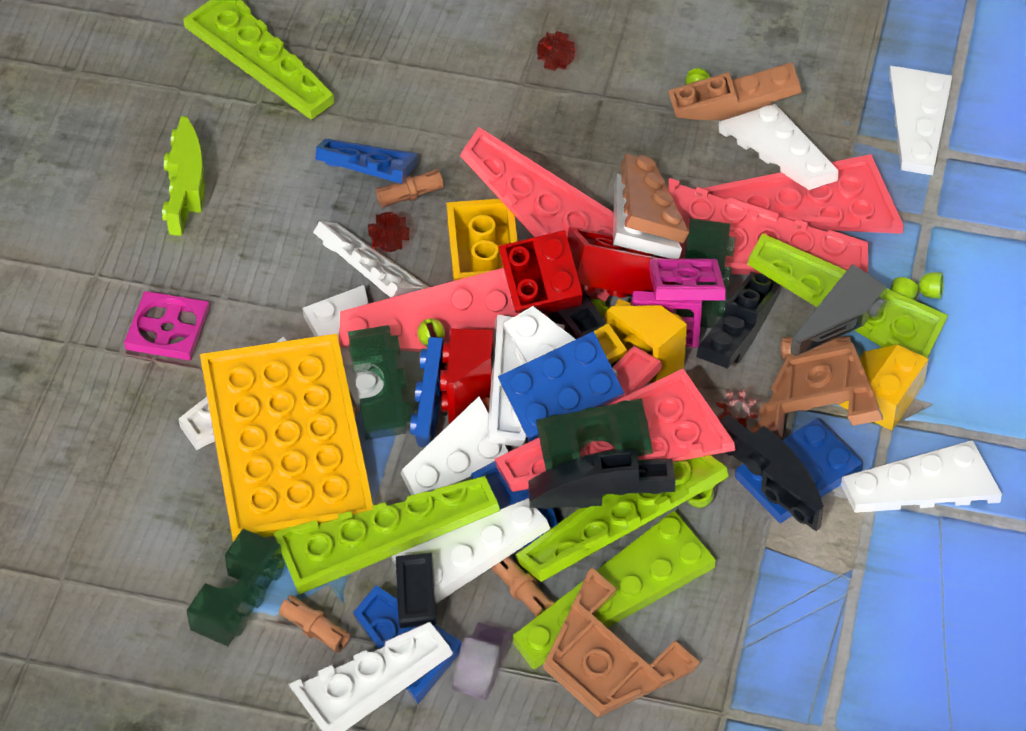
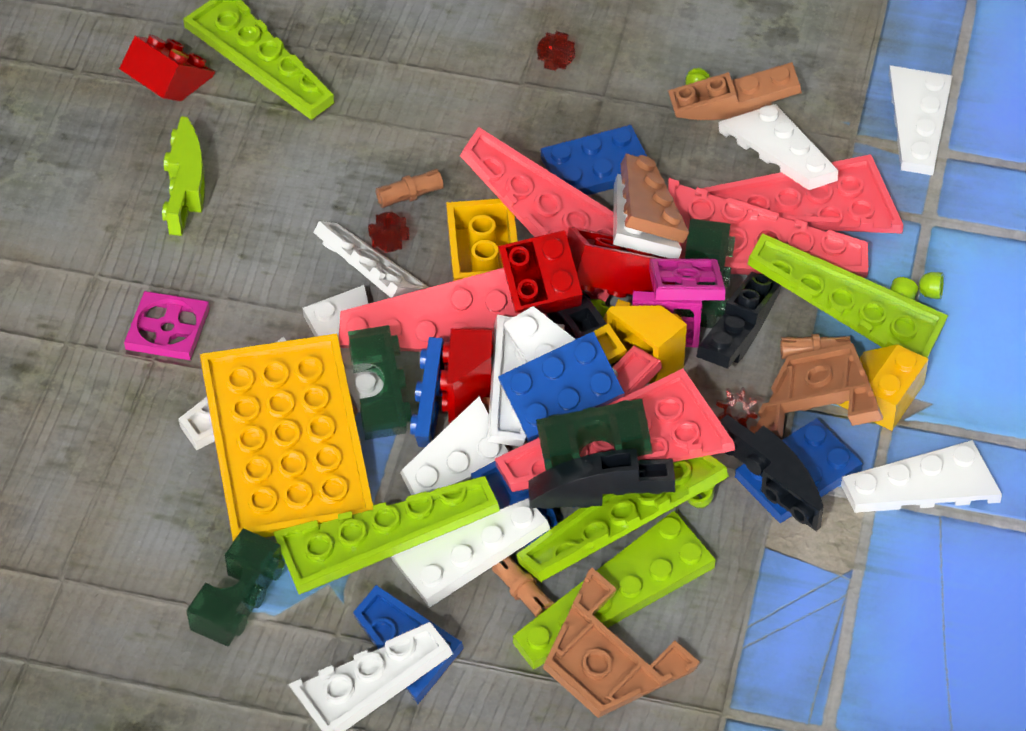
(165, 67): none -> red slope
(314, 623): nougat pin -> none
(371, 160): blue wing -> none
(416, 590): black tile -> none
(423, 333): lime hinge -> none
(481, 660): clear purple slope -> none
(593, 160): none -> blue plate
(843, 310): dark grey slope -> none

